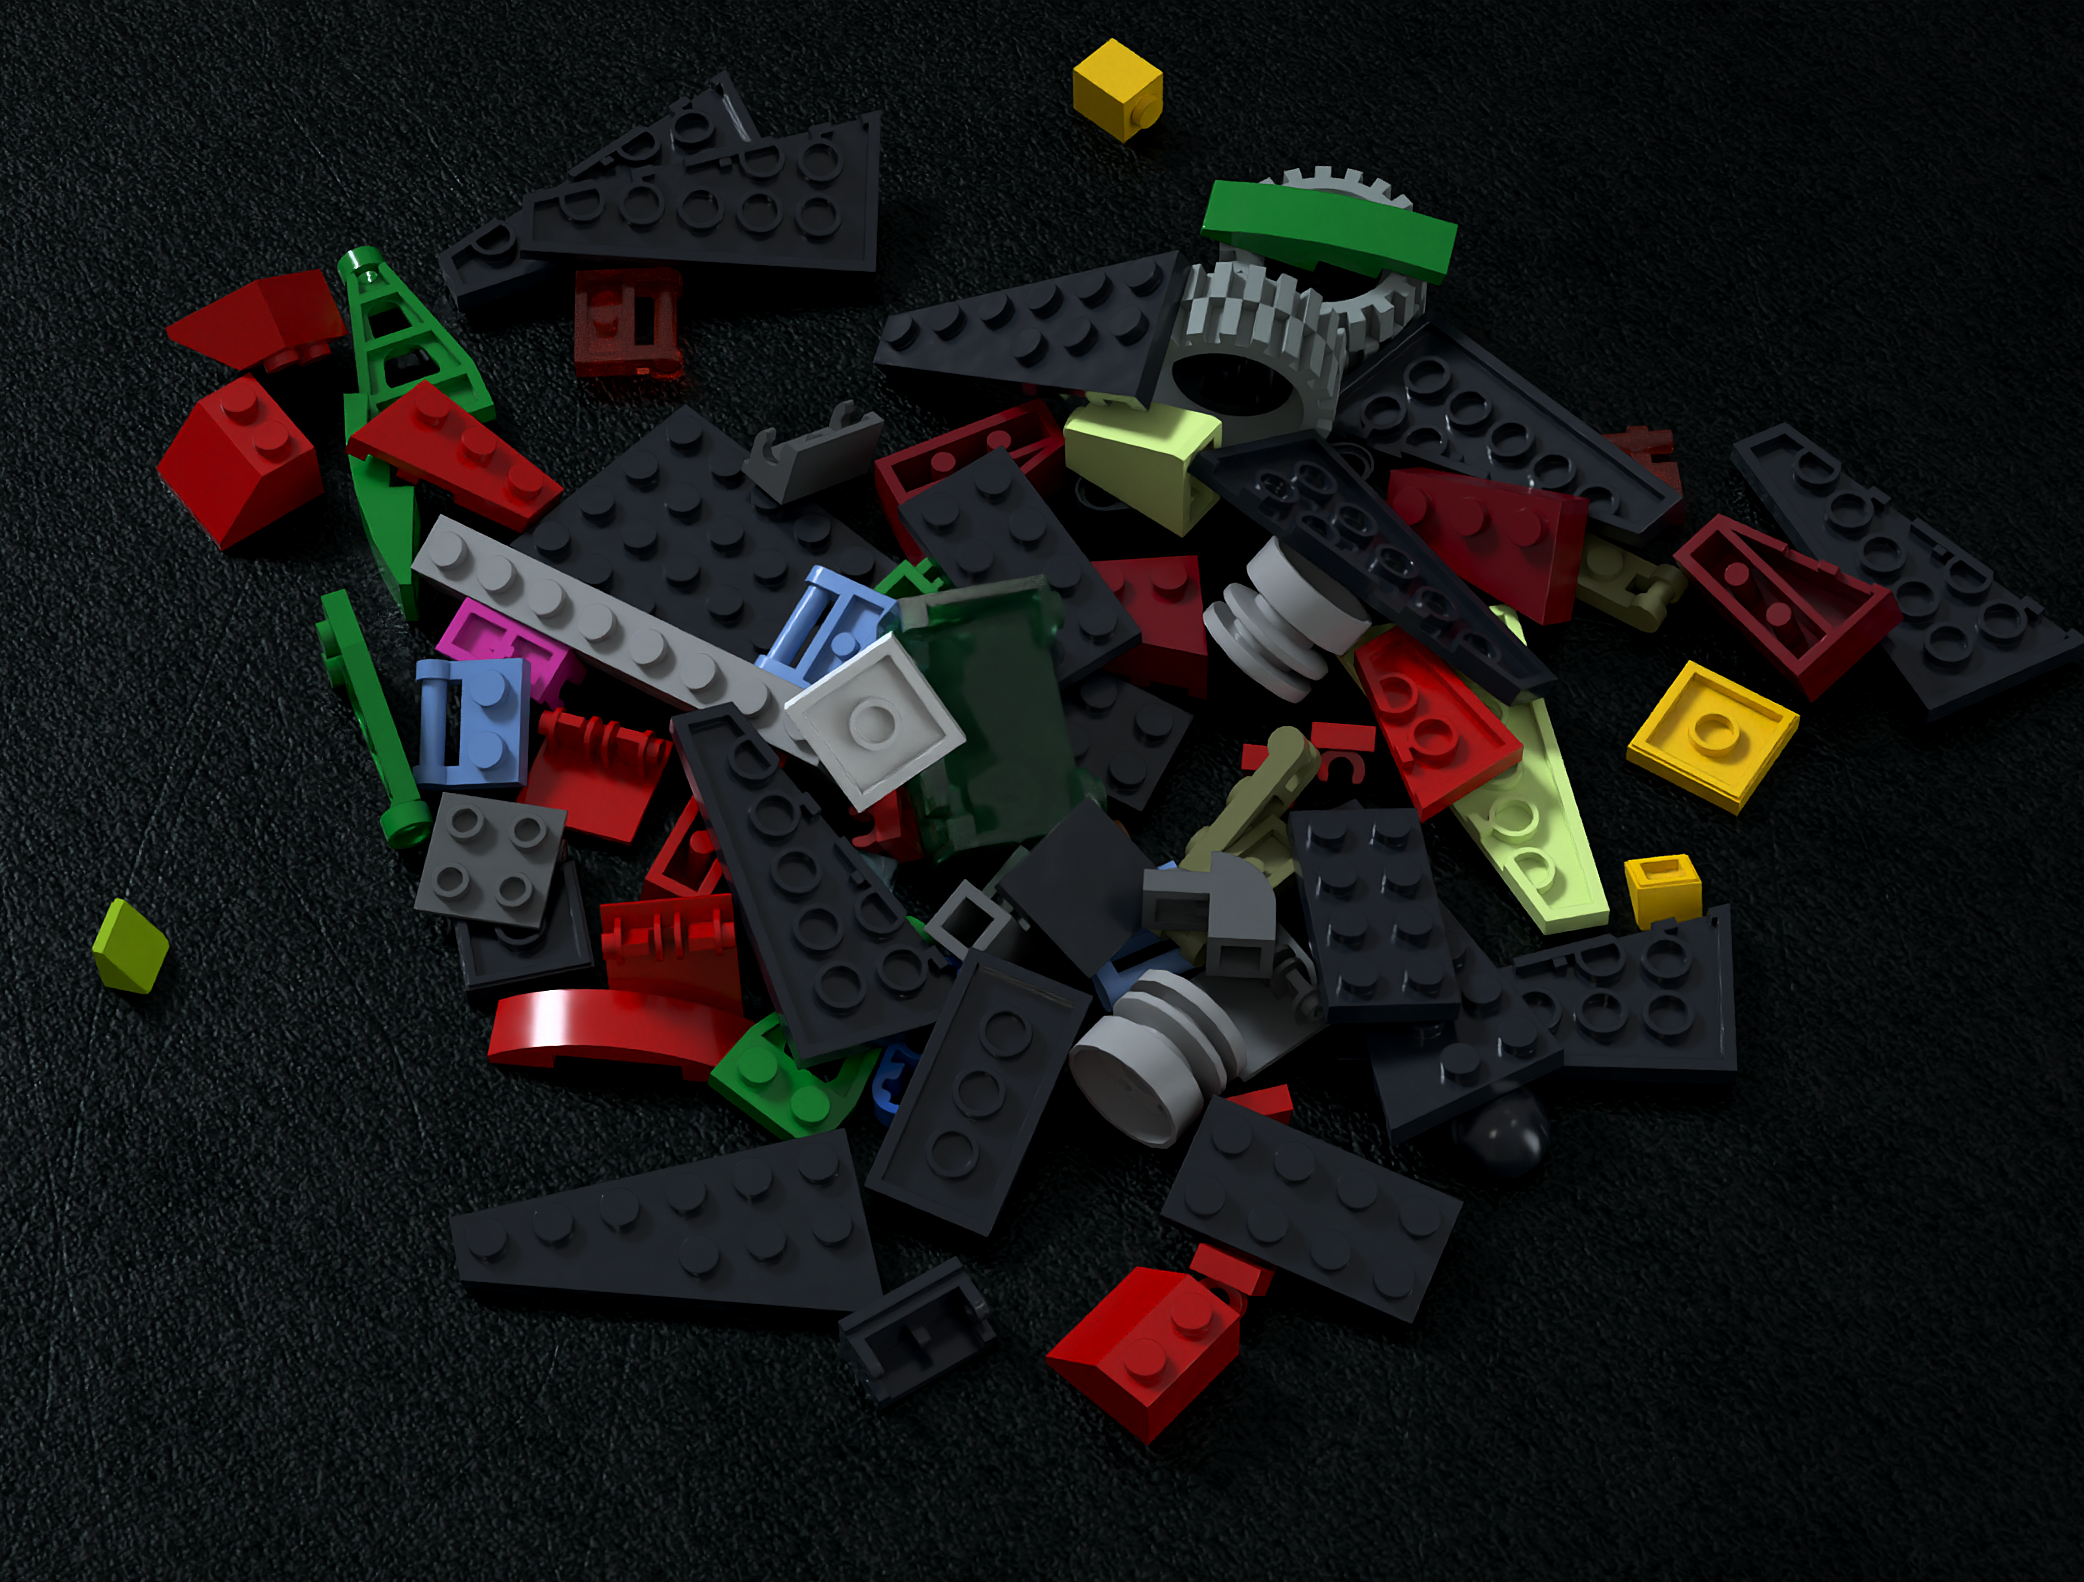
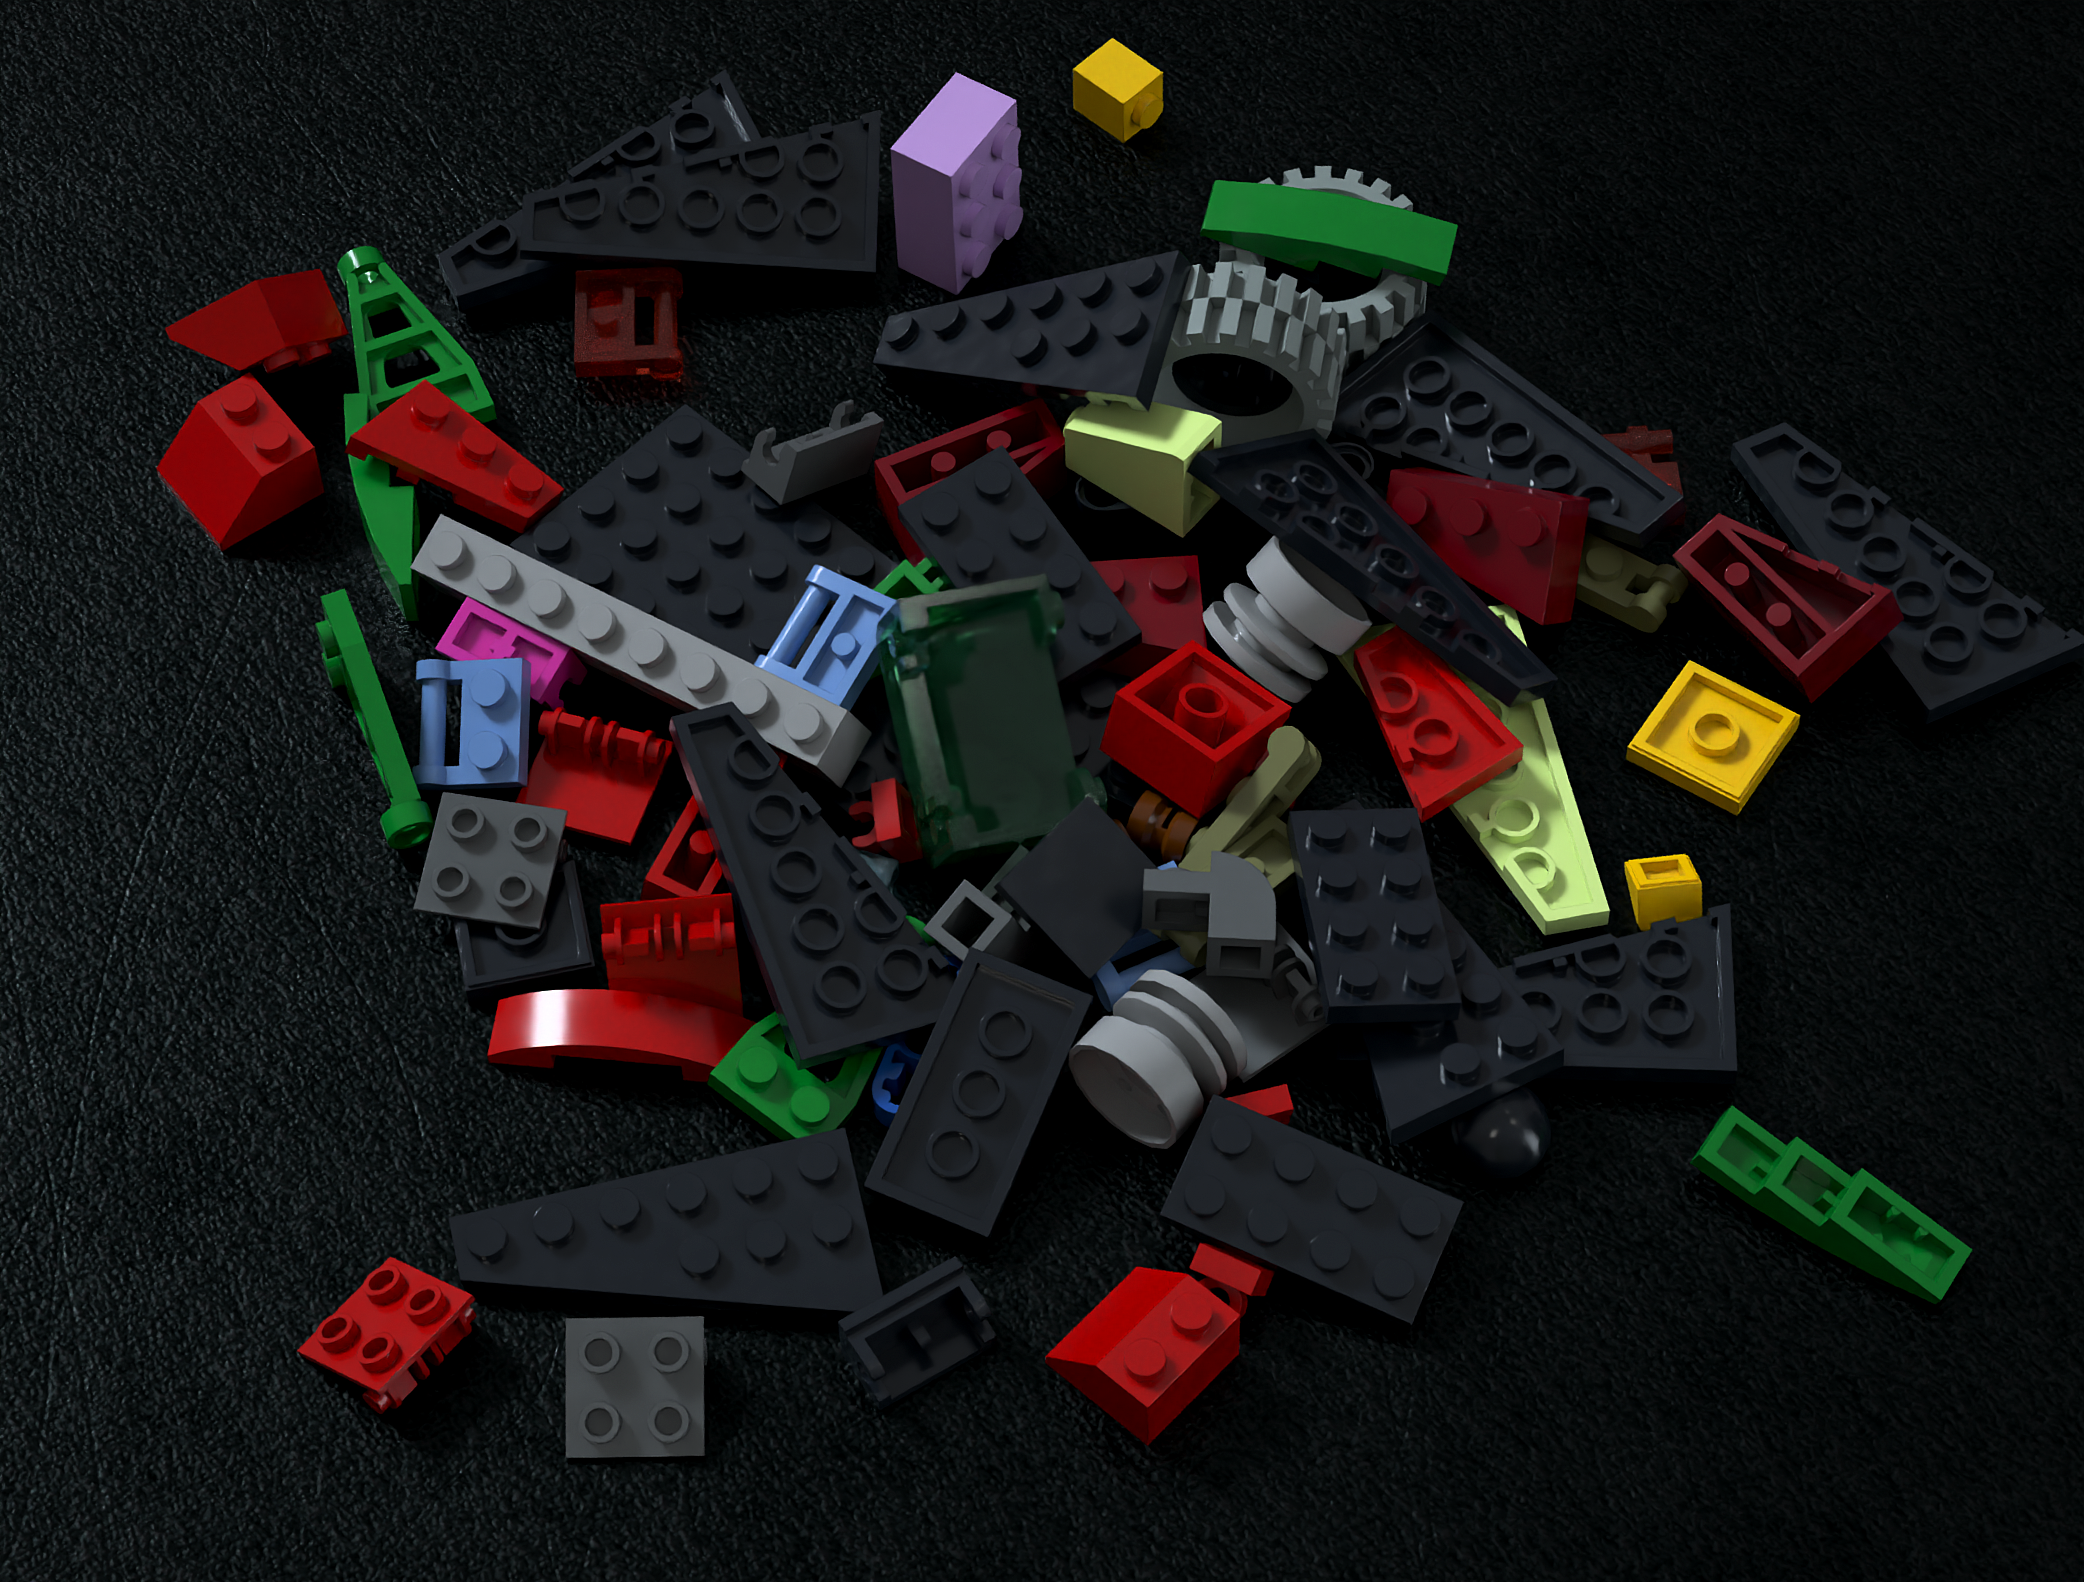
(128, 949): lime slope -> none
(387, 1329): none -> red hinge
(635, 1387): none -> dark grey hinge
(875, 722): white tile -> none
(957, 183): none -> lavender brick
(1162, 827): none -> reddish brown wheel
(1192, 727): none -> red slope
(1343, 742): red tile -> none
(1826, 1206): none -> green slope

